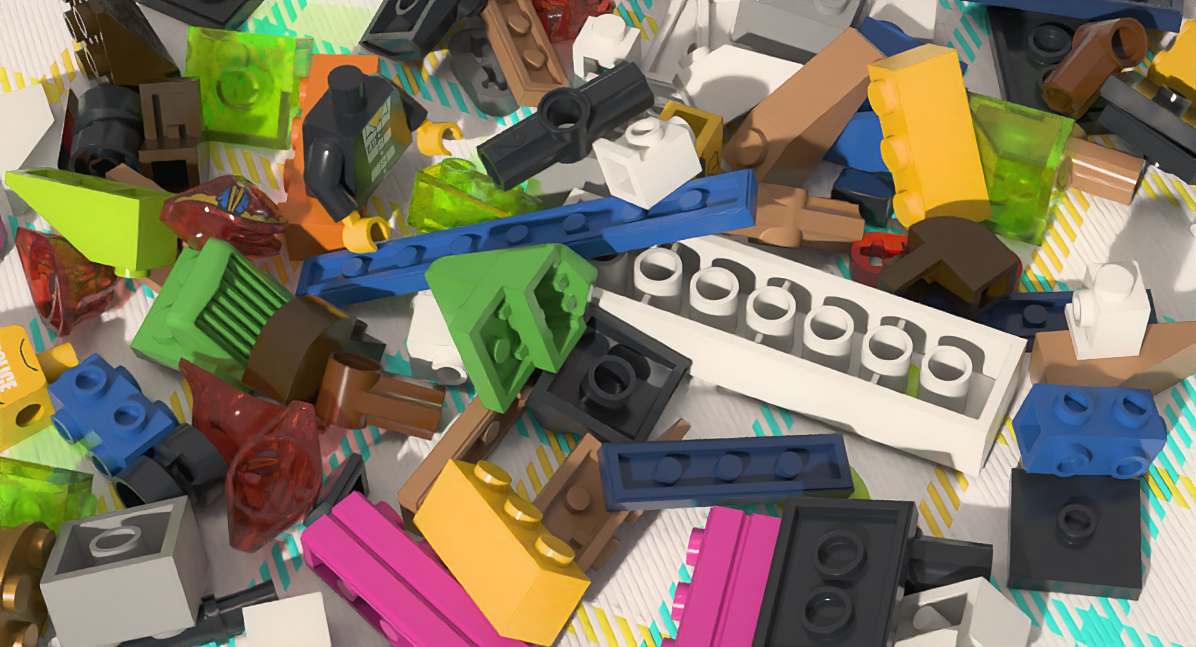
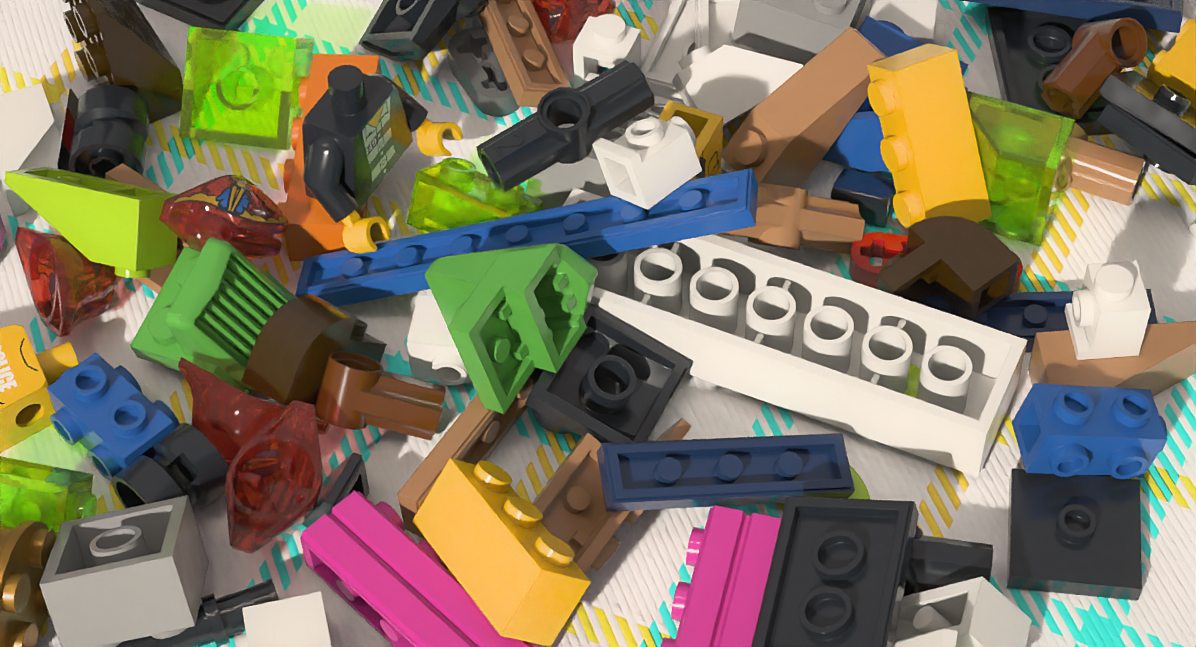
(175, 133): dark brown brick -> none

